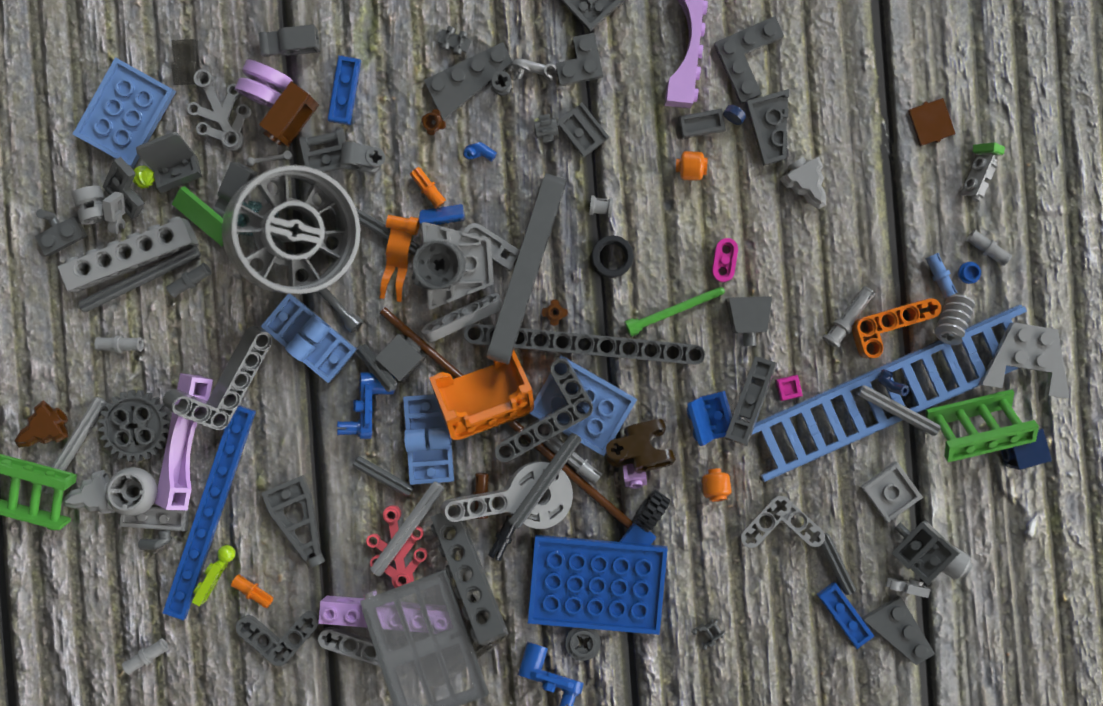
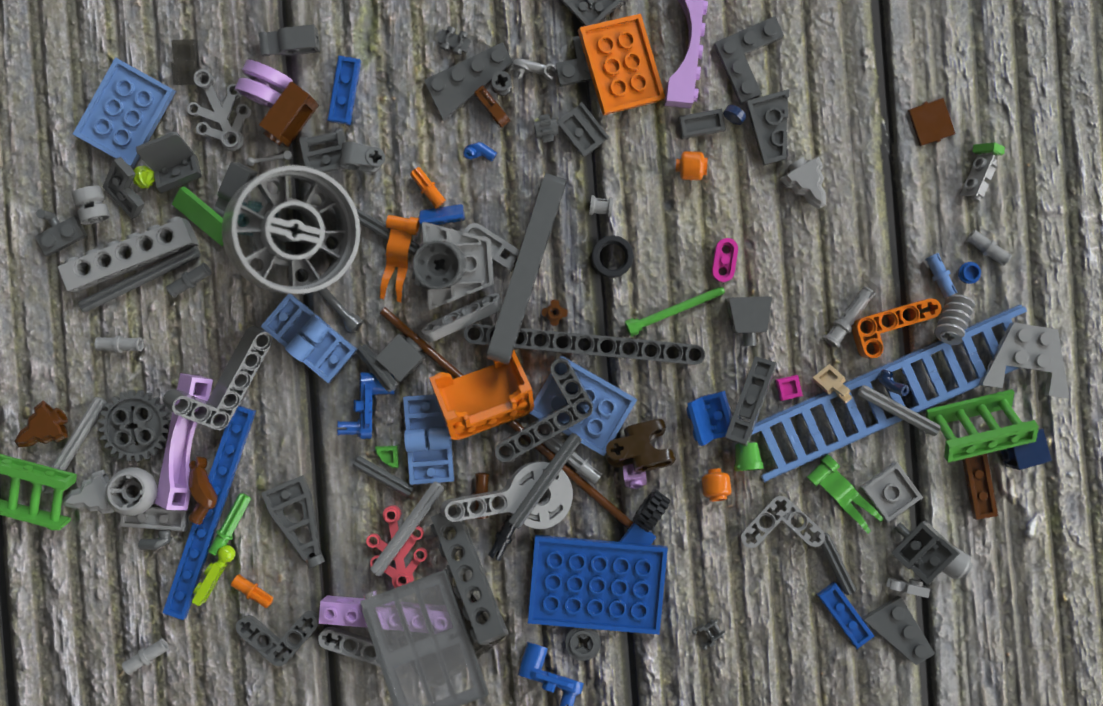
(113, 210): light grey plate -> none
(201, 490): none -> reddish brown arm
(230, 523): none -> bright green axle
(389, 455): none -> bright green tile
(427, 122): reddish brown plate -> none
(492, 106): none -> reddish brown piece
(621, 64): none -> orange plate
(747, 457): none -> bright green piece
(831, 380): none -> tan plate
(842, 490): none -> bright green flag
(980, 487): none -> reddish brown plate

